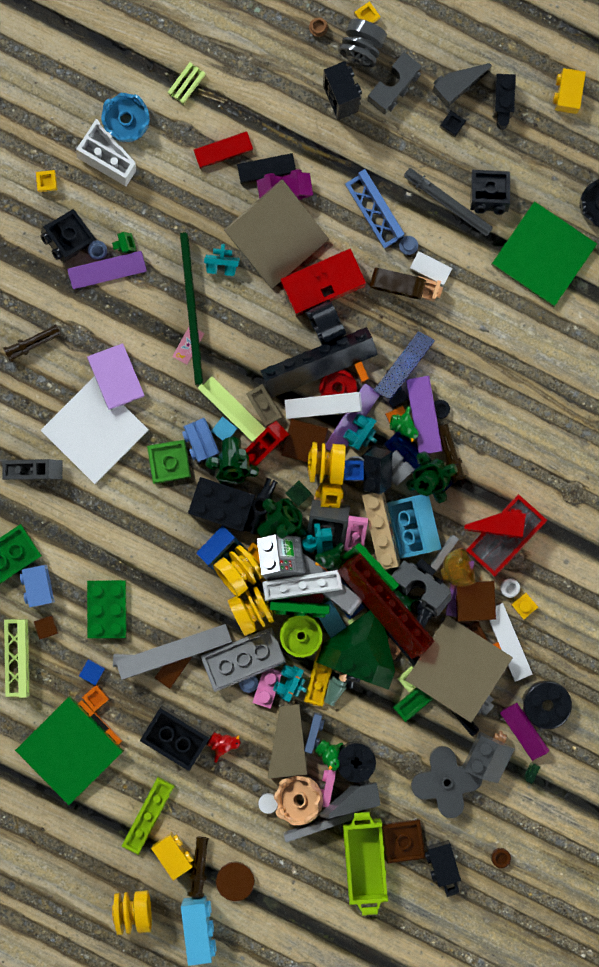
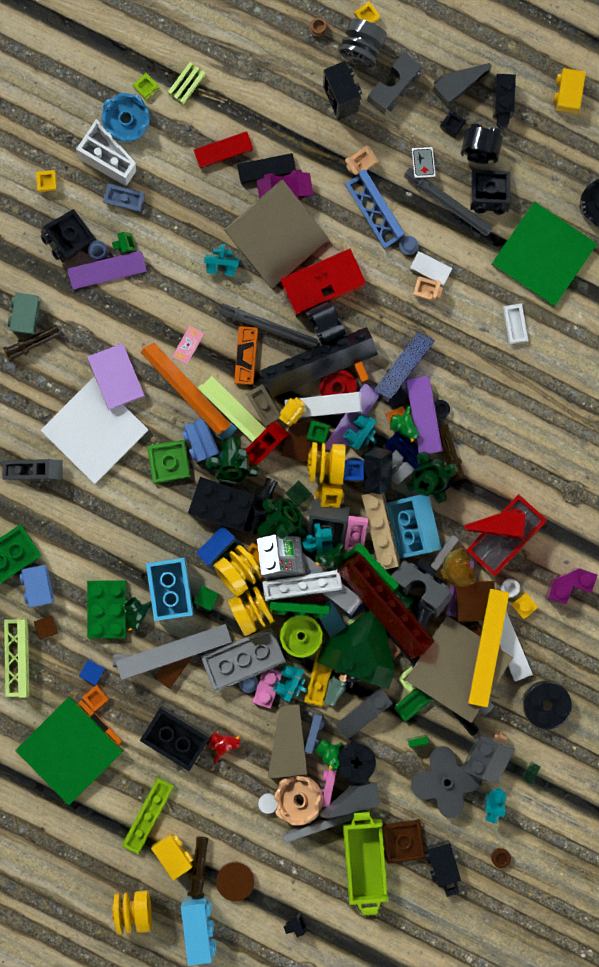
(24, 314): none -> sand green brick
(124, 198): none -> sand blue plate
(135, 612): none -> dark green animal
(145, 86): none -> lime tile
(169, 589): none -> medium azure brick
(186, 388): none -> orange tile
(191, 307): dark green tile -> none
(206, 598): none -> green tile
(246, 355): none -> orange tile
(268, 326): none -> dark grey axle
(292, 411): none -> yellow brick
(296, 925): none -> black tile
(318, 432): none -> green tile
(361, 160): none -> light nougat bracket
(364, 712): none -> dark grey slope
(397, 283): dark brown beam -> none
(418, 741): none -> green tile
(423, 162): none -> sticker
(482, 144): none -> black brick
(488, 648): none -> yellow tile
(495, 805): none -> teal hips
(515, 324): none -> white tile
(524, 731): magenta tile -> none
(561, 586): none -> magenta brick

